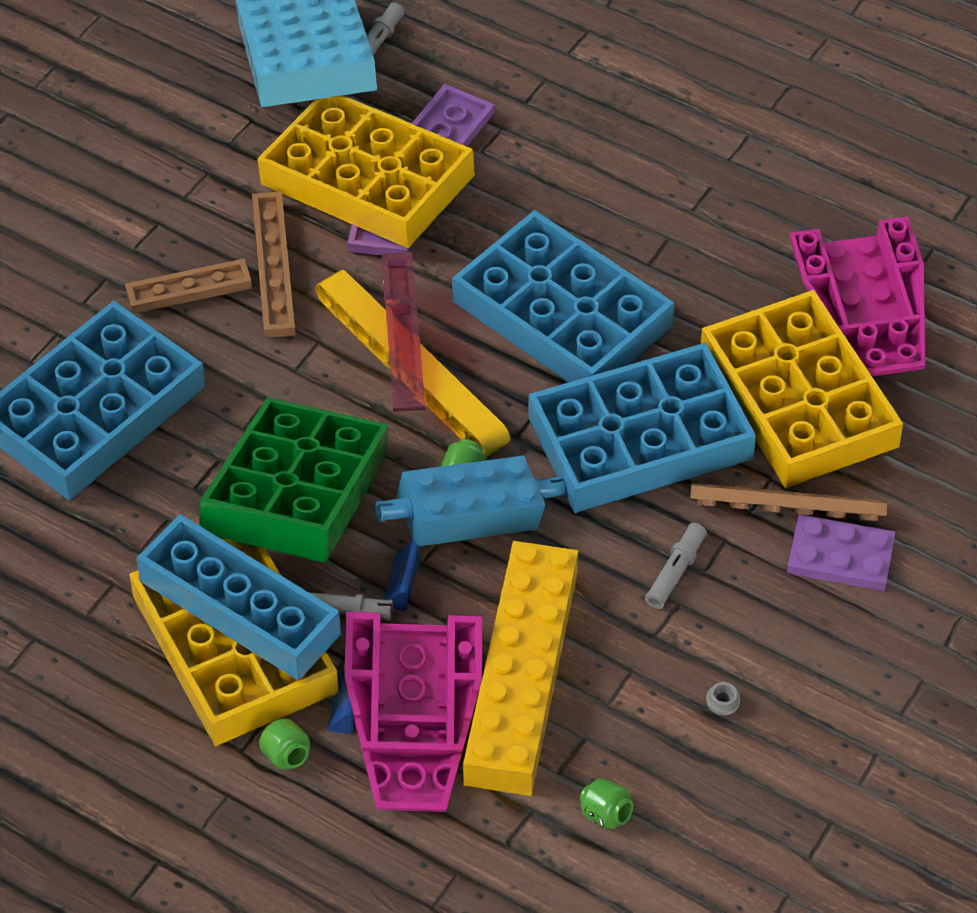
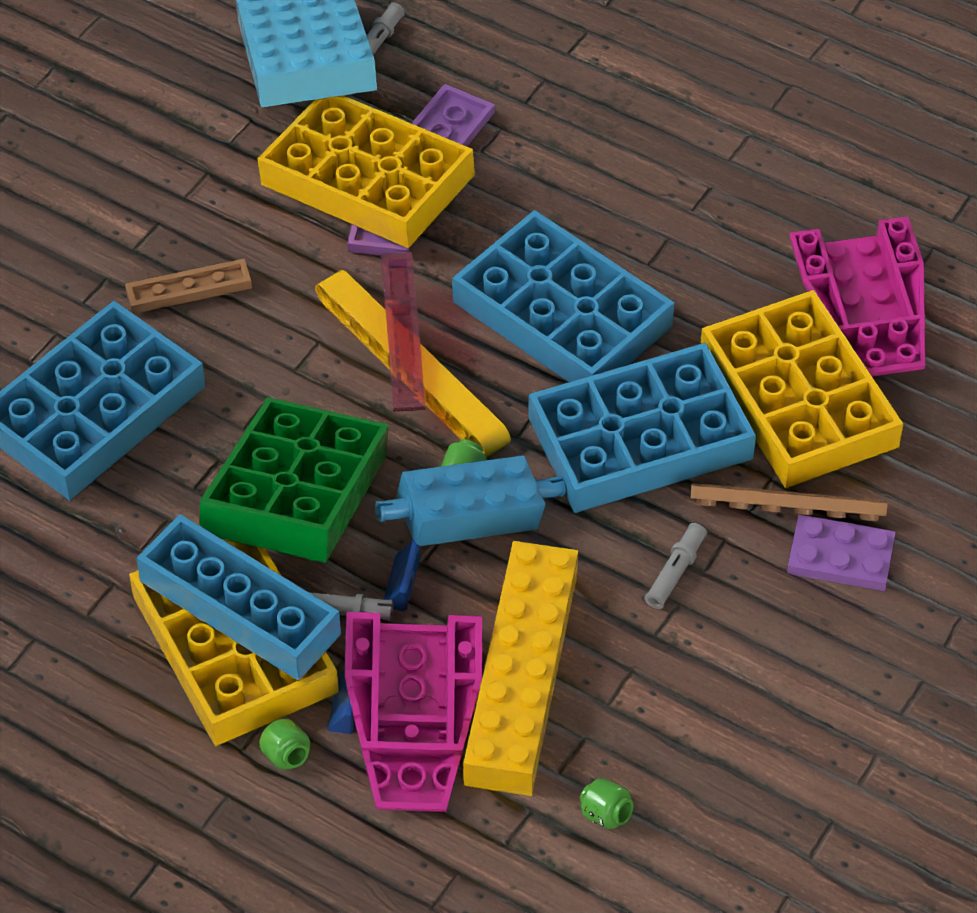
(273, 265): medium nougat plate -> none
(723, 691): light grey plate -> none

